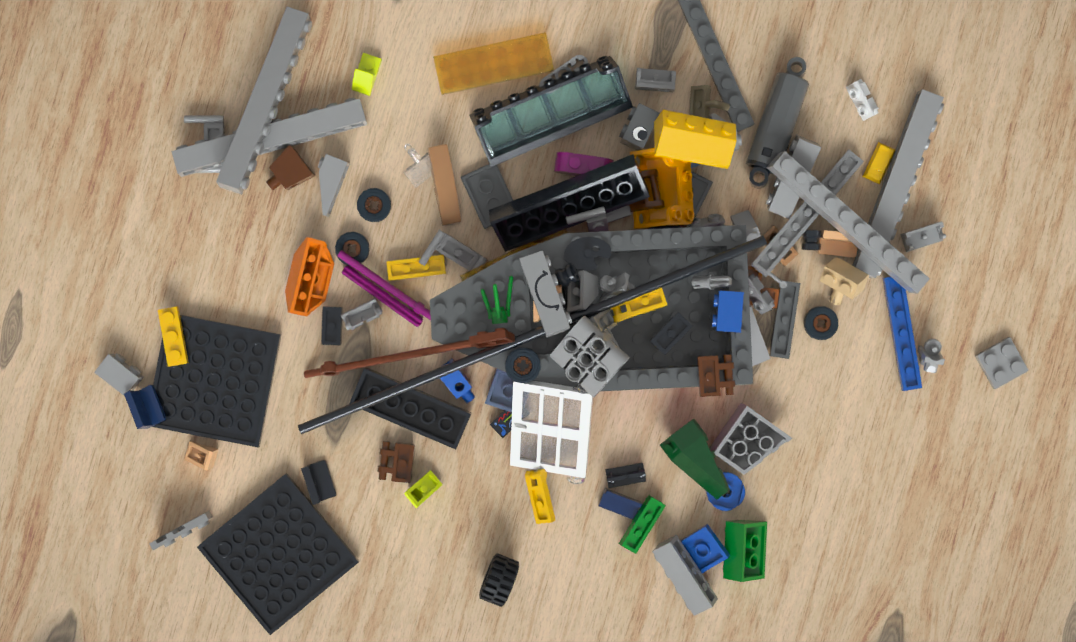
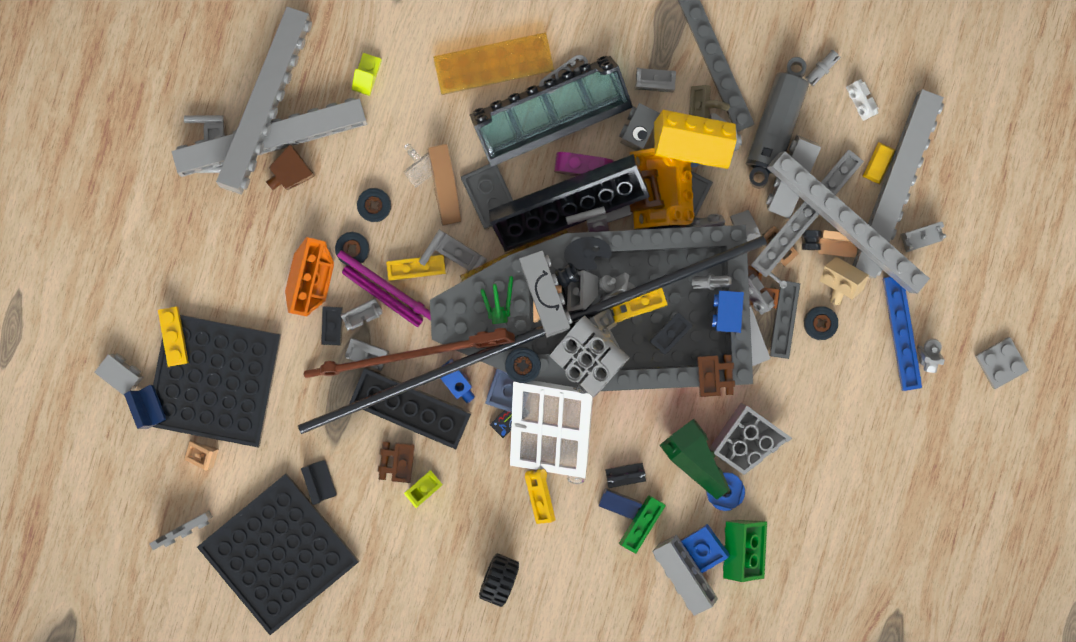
(331, 177): light grey slope -> none
(361, 350): none -> light grey hinge
(822, 67): none -> light grey pin

